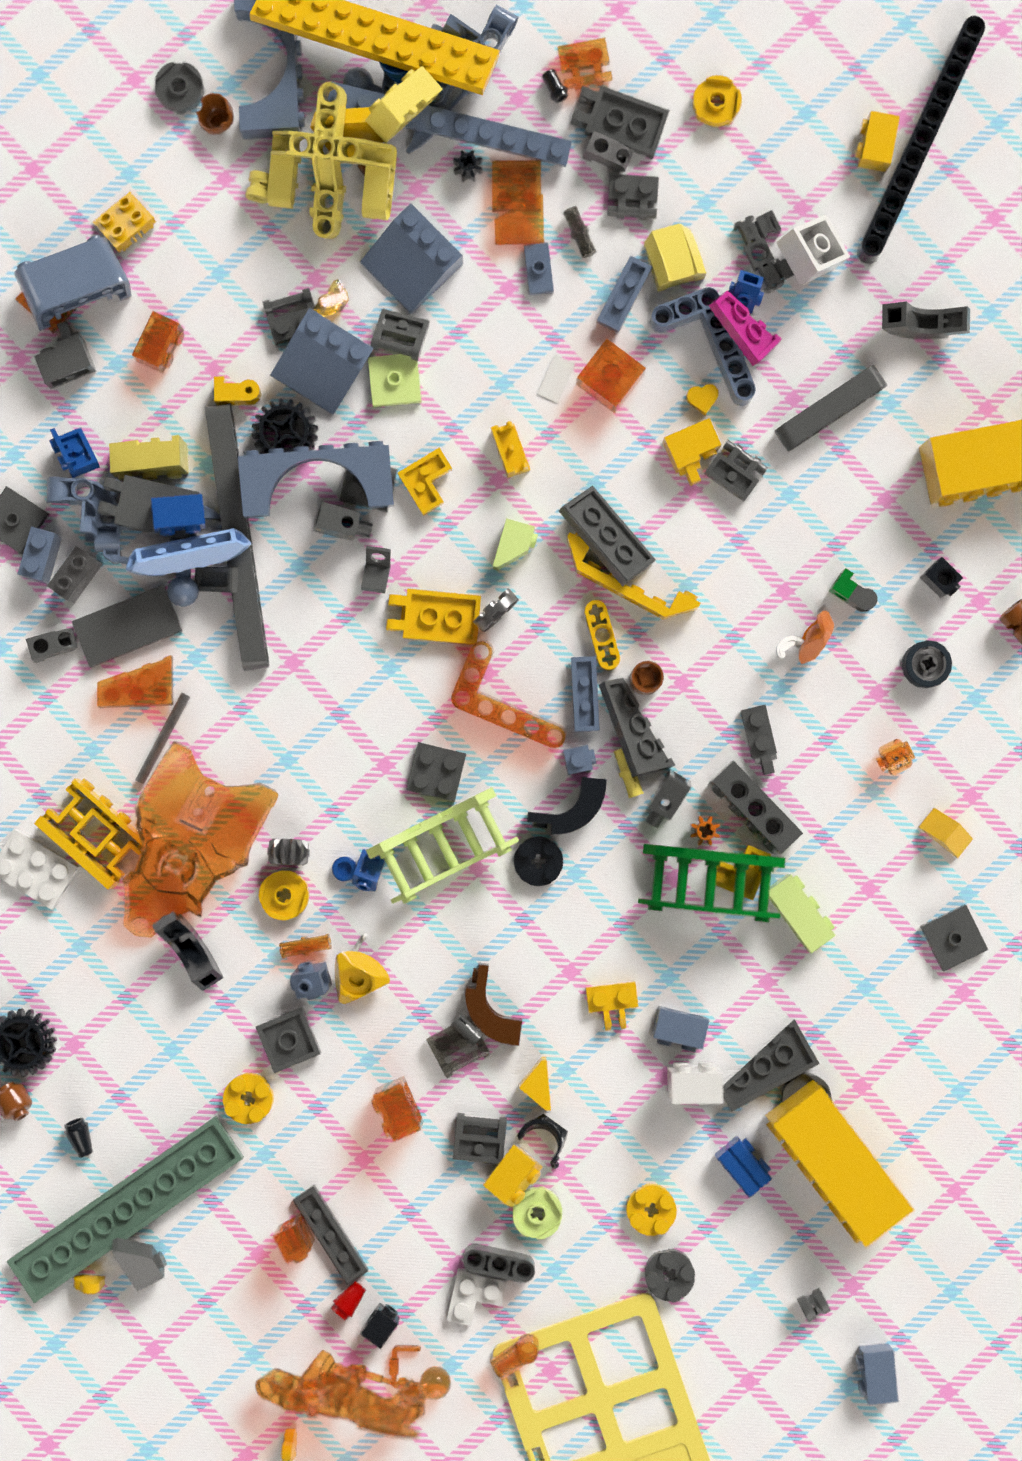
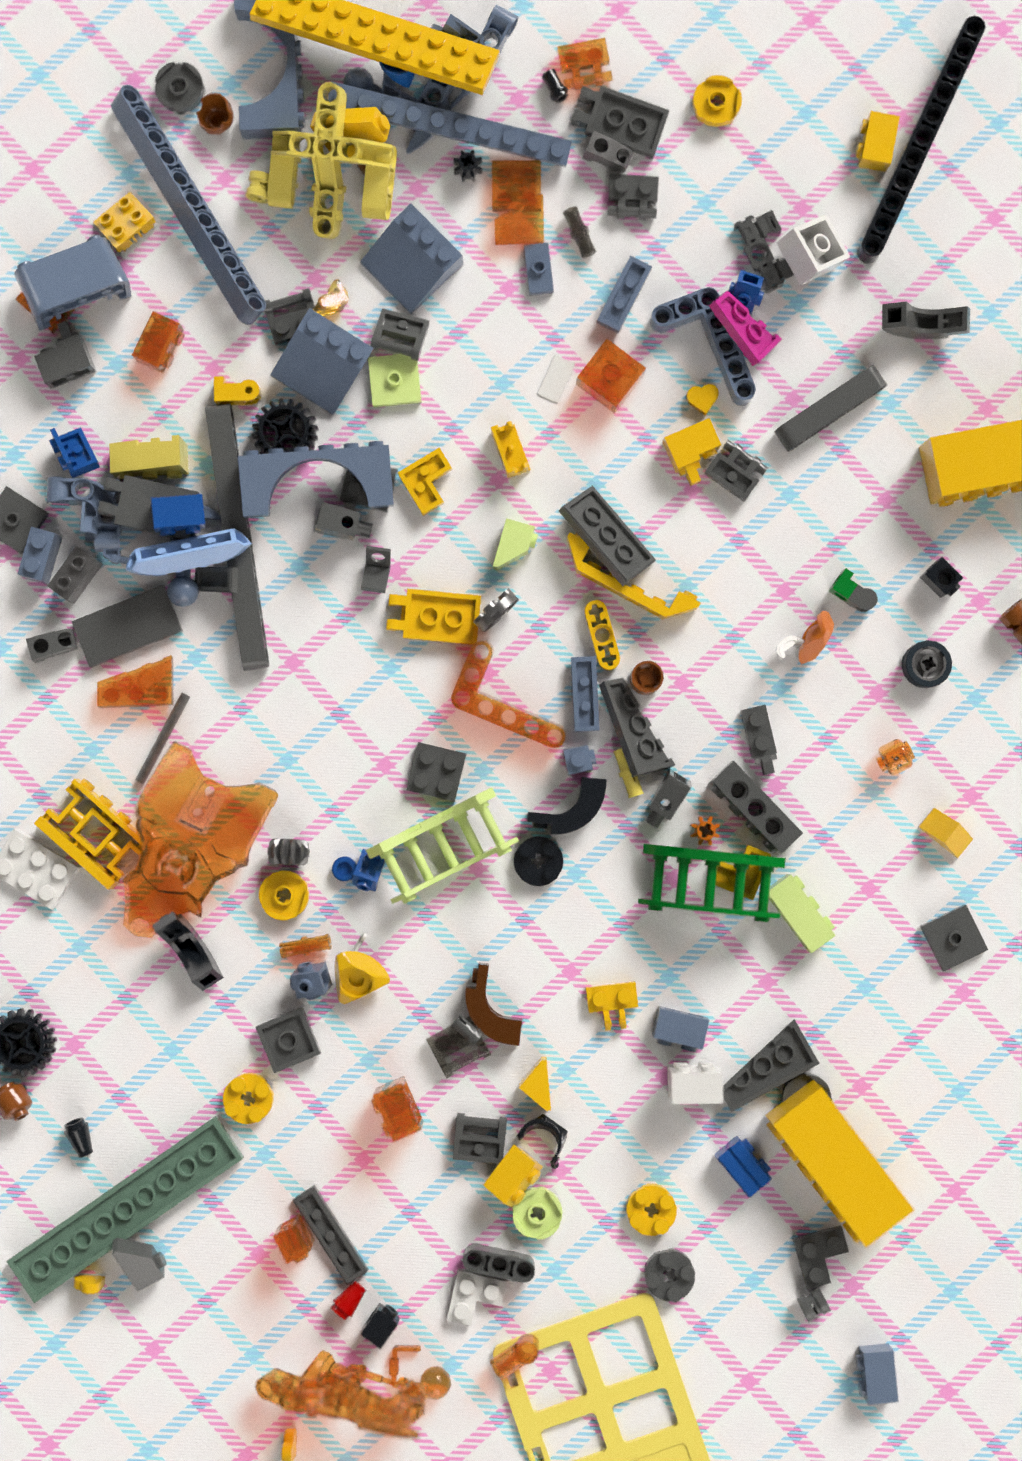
(188, 205): none -> sand blue beam
(402, 103): light yellow wedge -> none
(674, 257): light yellow slope -> none
(813, 1250): none -> dark grey plate

